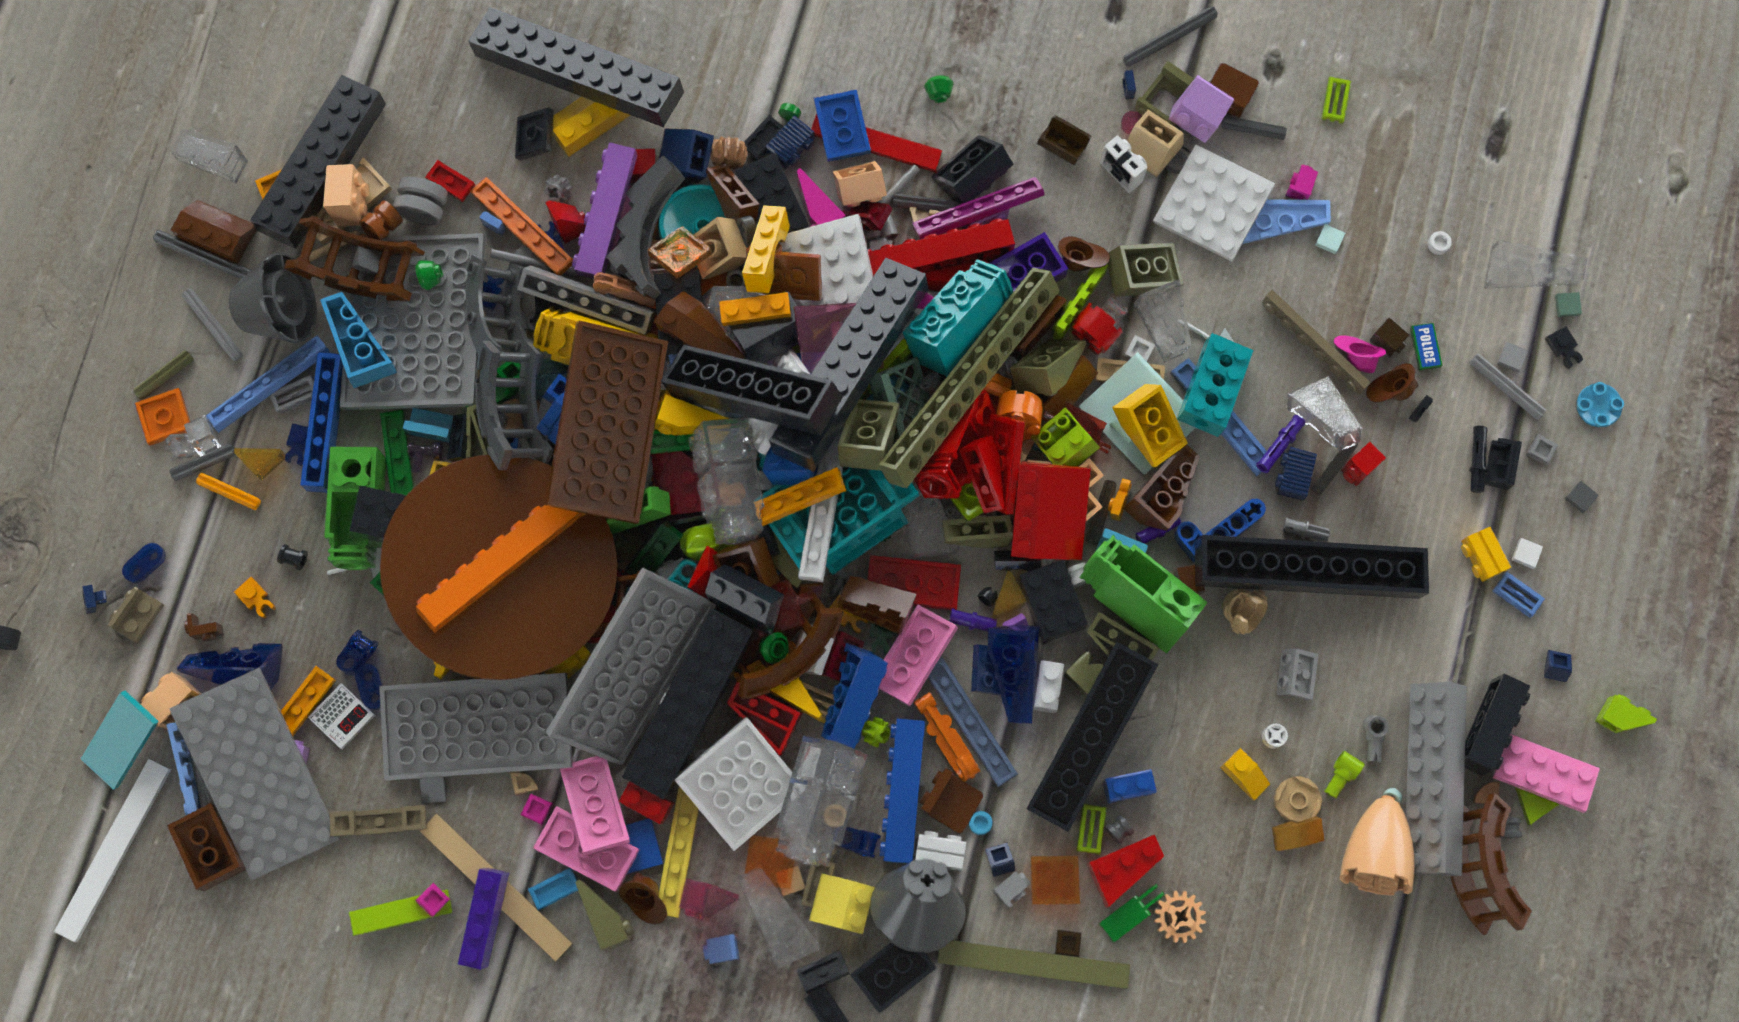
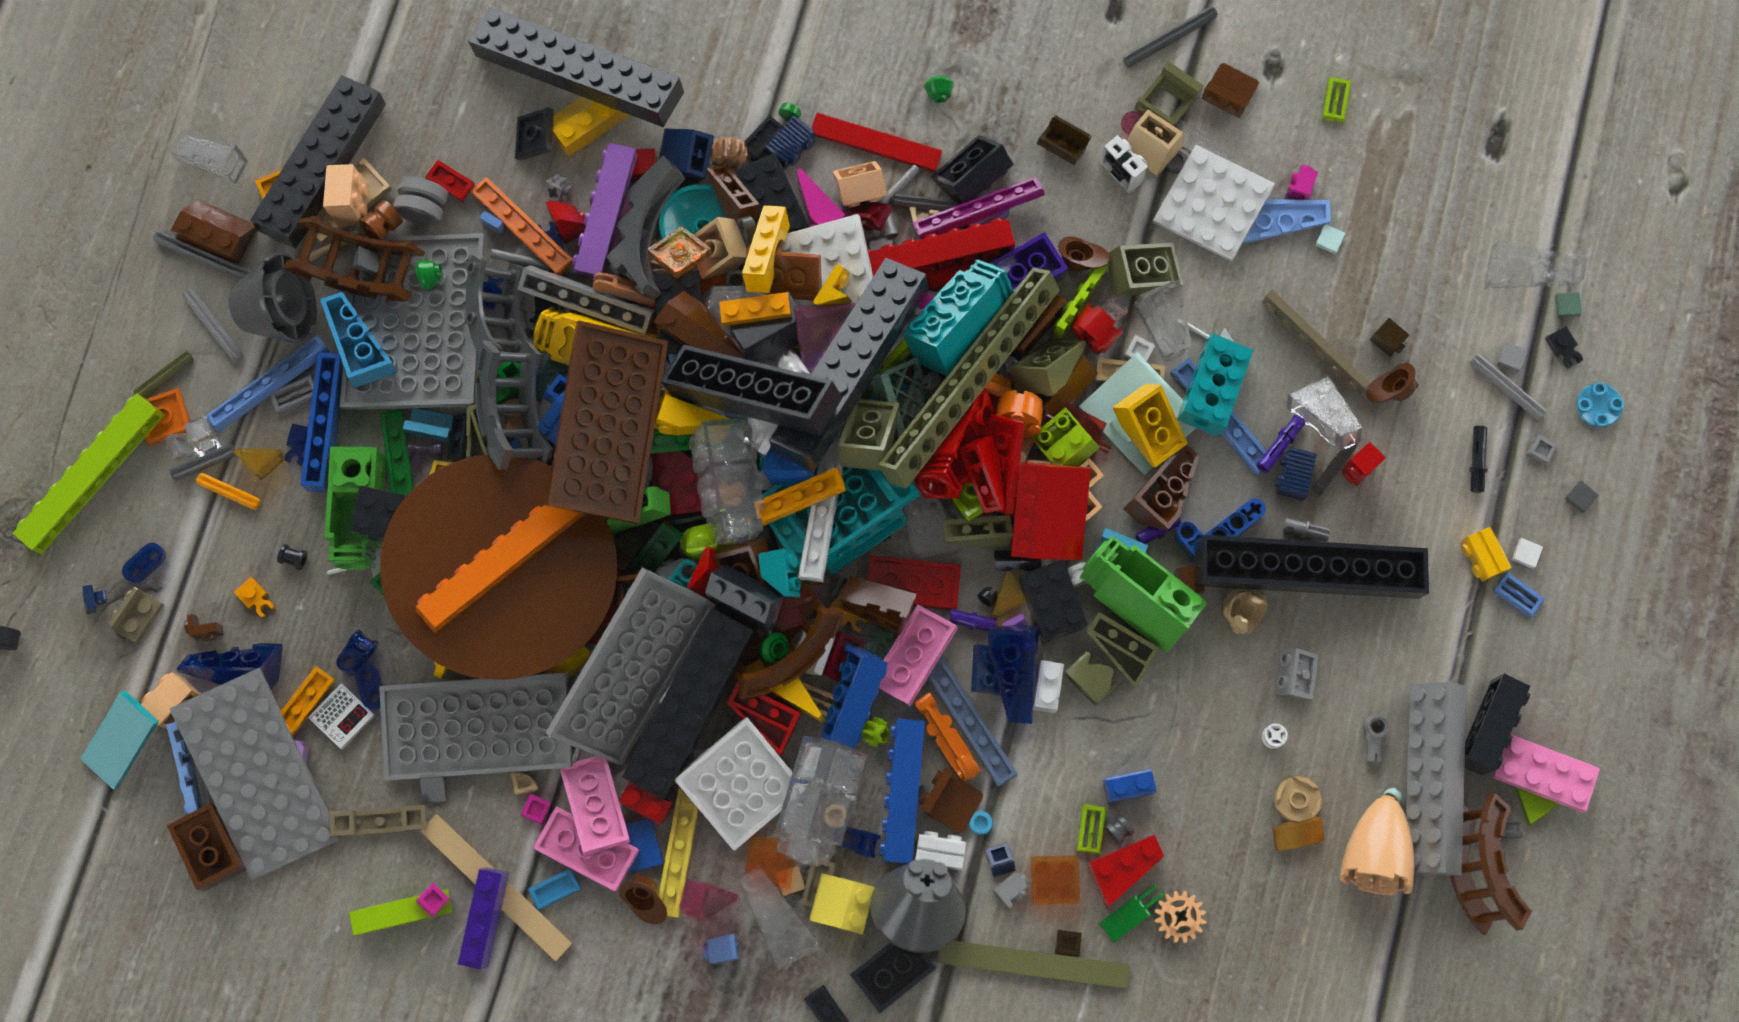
(88, 474): none -> lime brick
(112, 851): white tile -> none
(608, 924): olive slope -> none
(780, 571): none -> teal slope
(823, 971): black plate -> none
(830, 291): none -> yellow slope
(842, 125): blue plate -> none
(1092, 736): black brick -> none
(1100, 517): clear smoke axle -> none
(1119, 502): light orange plate -> none
(1129, 84): dark blue tile -> none
(1200, 109): lavender slope -> none
(1245, 774): yellow slope -> none
(1254, 127): dark grey axle -> none
(1346, 769): lime pin -> none
(1360, 353): dark pink piece -> none
(1420, 409): black tile -> none
(1426, 346): tile -> none
(1439, 243): white tile -> none
(1482, 794): medium nougat tile -> none
(1502, 463): black hinge -> none
(1558, 666): dark blue slope -> none
(1622, 716): lime slope -> none

